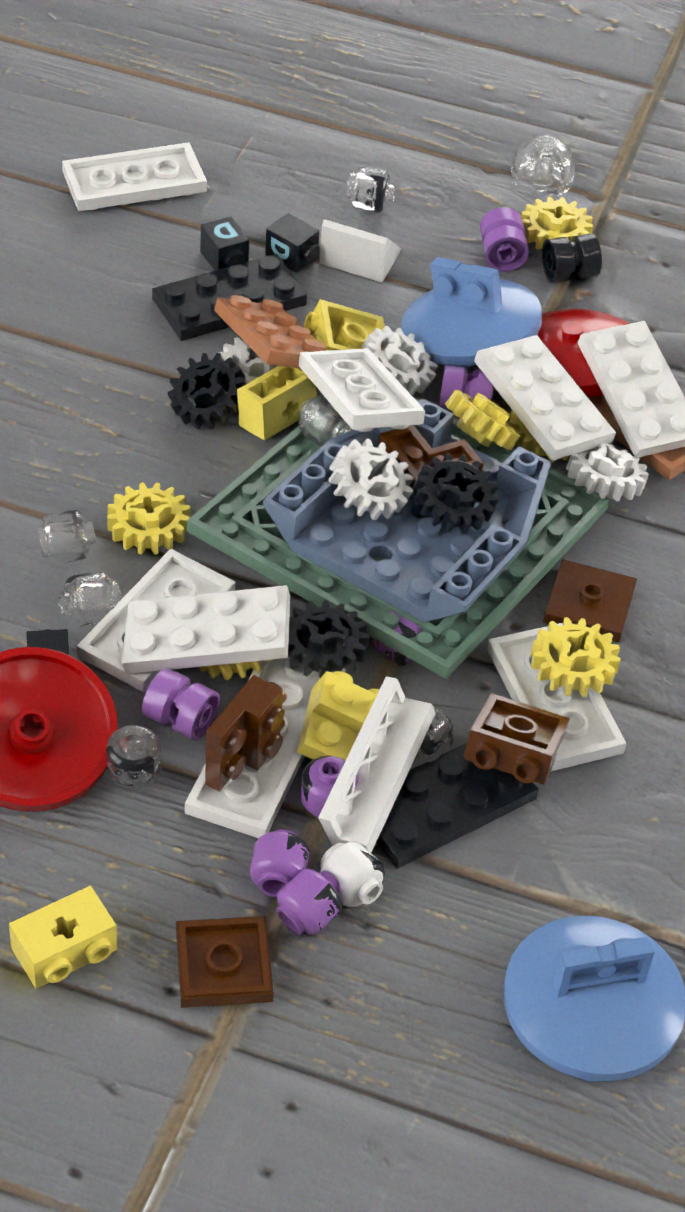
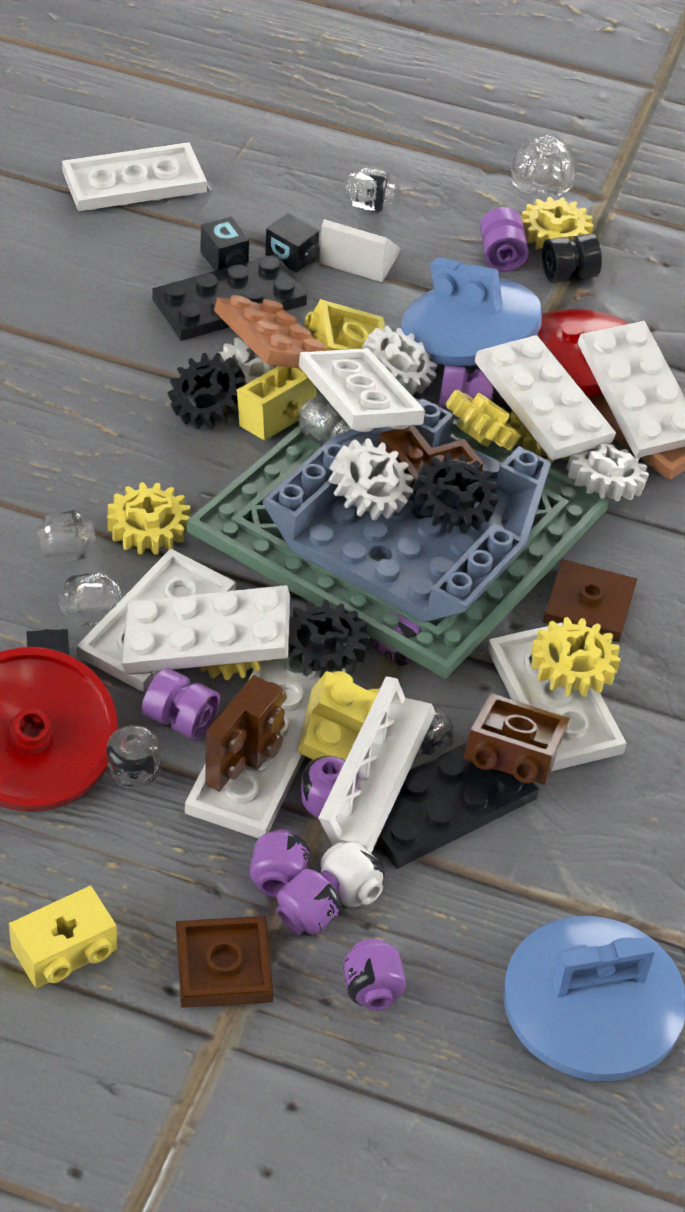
(374, 973): none -> medium lavender head

